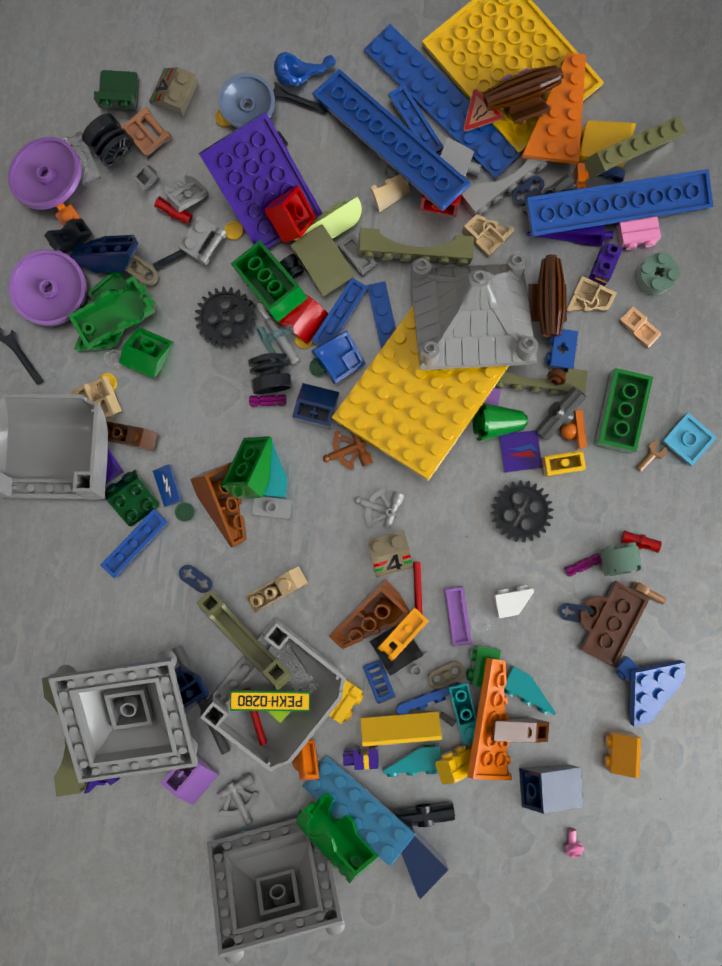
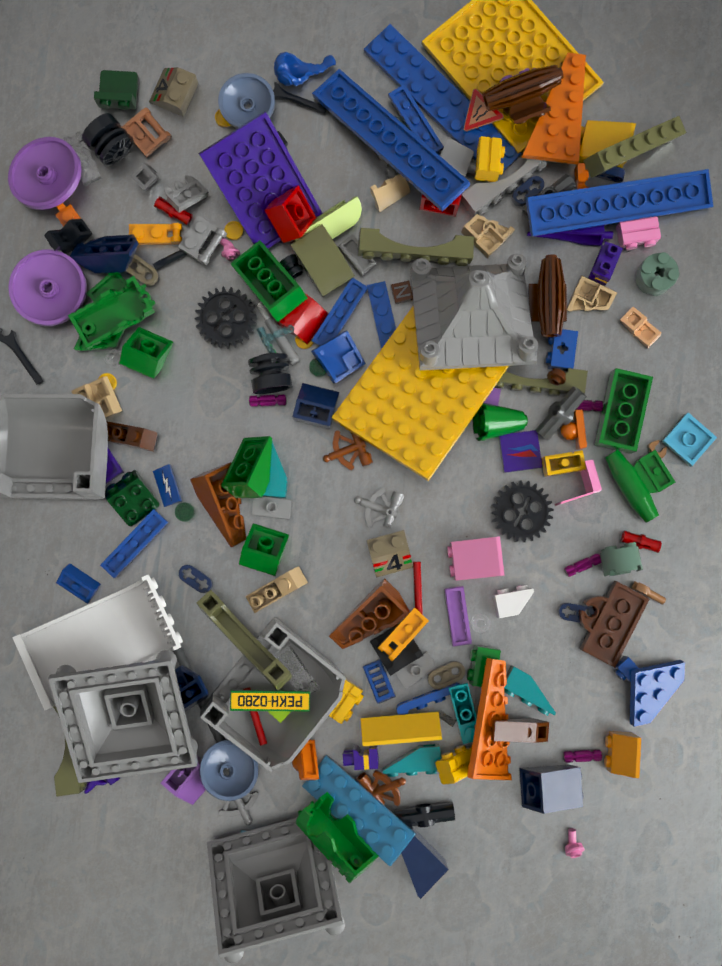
(78, 583): none -> blue slope
(106, 633): none -> white panel
(156, 233): none -> light orange plate
(229, 251): none -> bright pink plate
(241, 768): none -> sand blue dish
(263, 549): none -> green slope
(378, 790): none -> dark orange piece
(401, 292): none -> reddish brown tile
(476, 558): none -> bright pink slope
(488, 159): none -> yellow brick
(582, 756): none -> magenta axle
(588, 405): none -> magenta axle
(590, 481): none -> bright pink piece
(637, 482): none -> green plate

